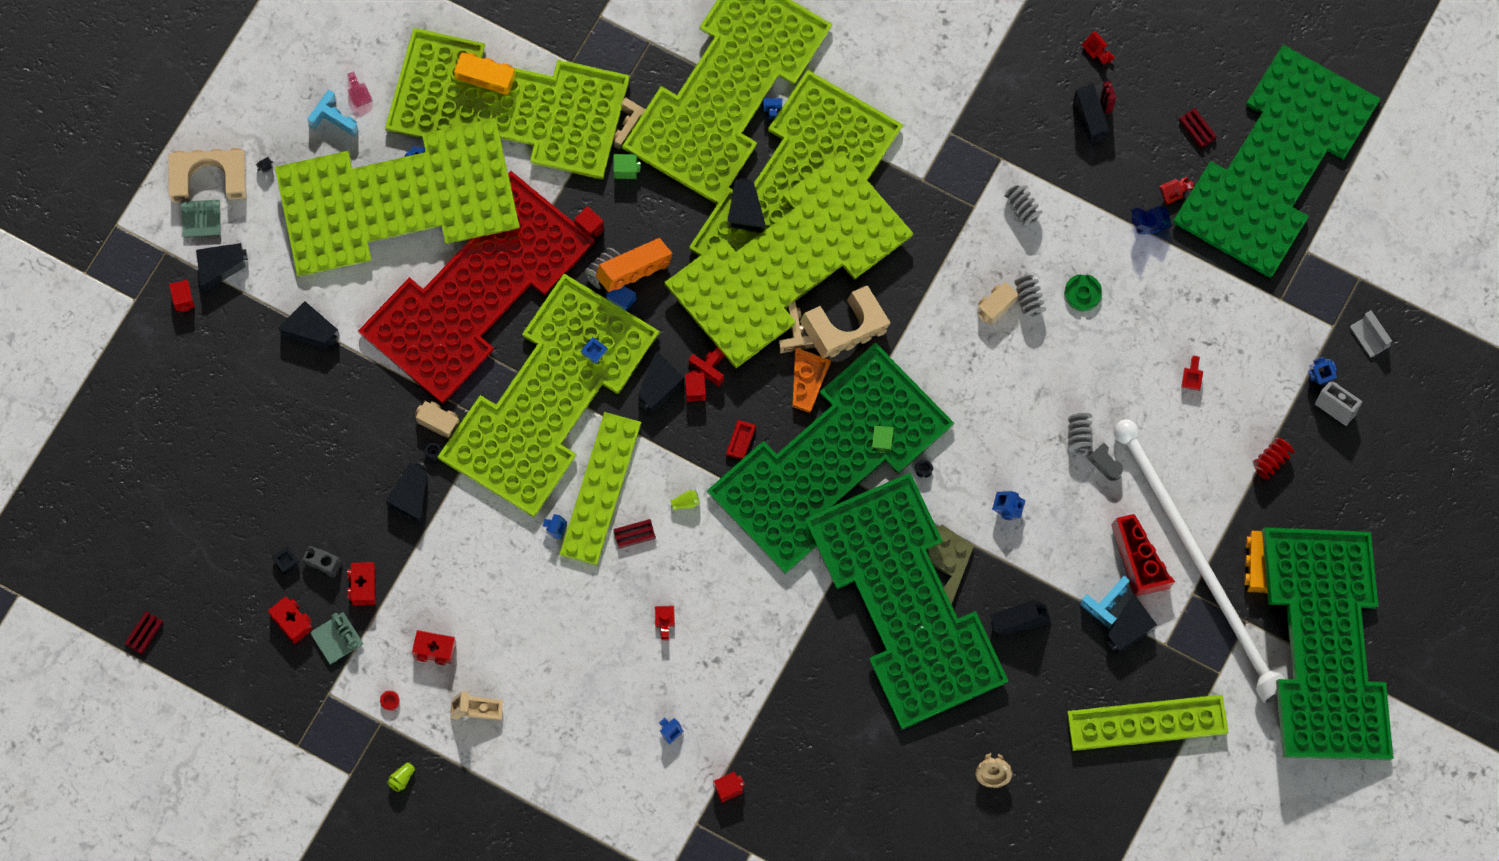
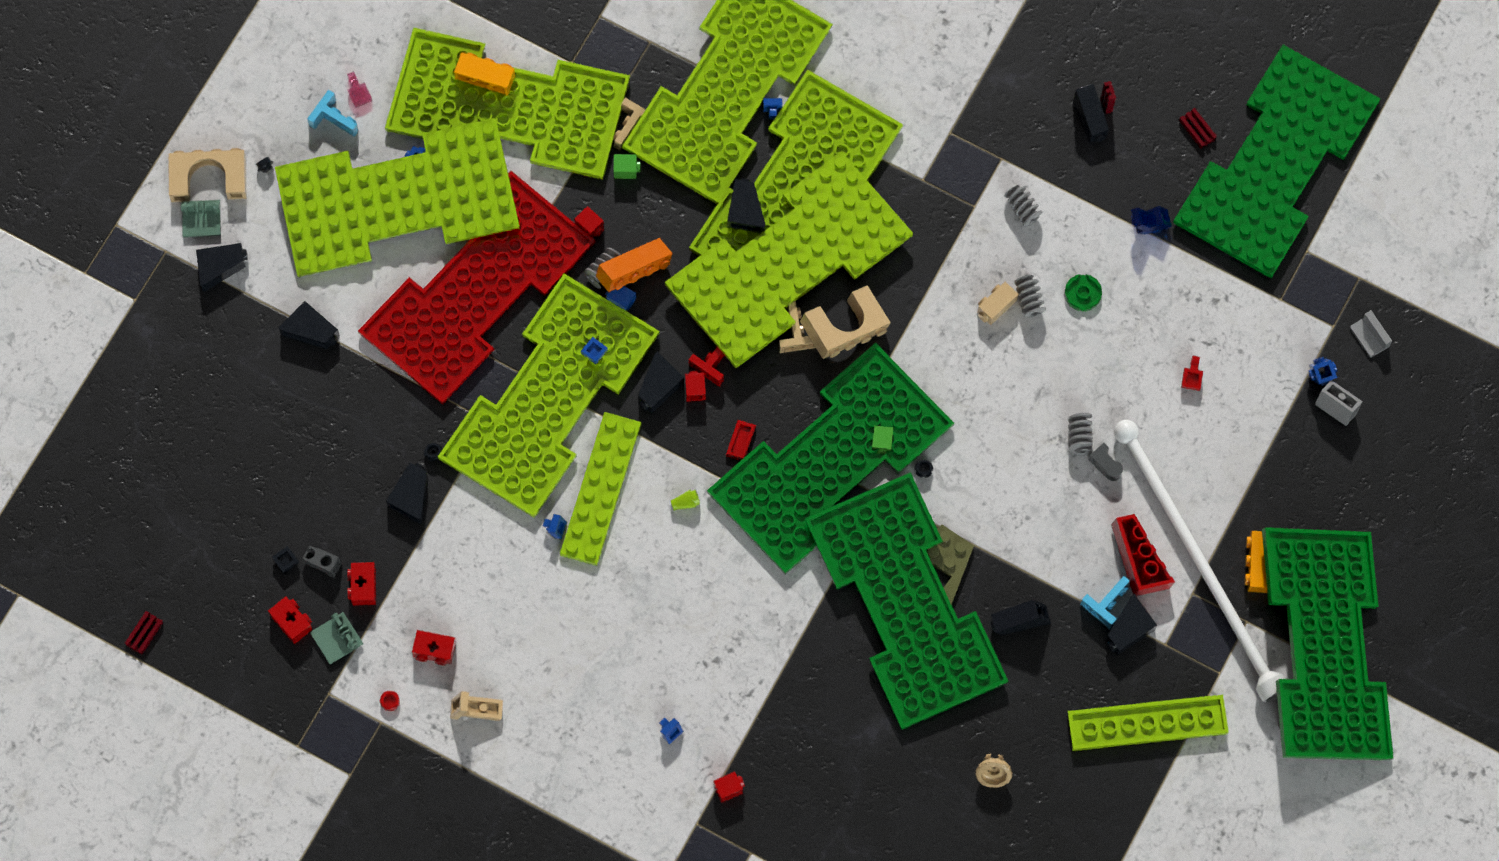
(182, 296): red brick -> none
(400, 778): lime cone -> none
(434, 418): tan brick -> none
(631, 527): dark red tile -> none
(664, 618): red plate -> none
(808, 378): orange wing -> none
(1008, 505): blue brick -> none
(1096, 47): red plate -> none
(1173, 190): red plate -> none
(1271, 456): red piece -> none

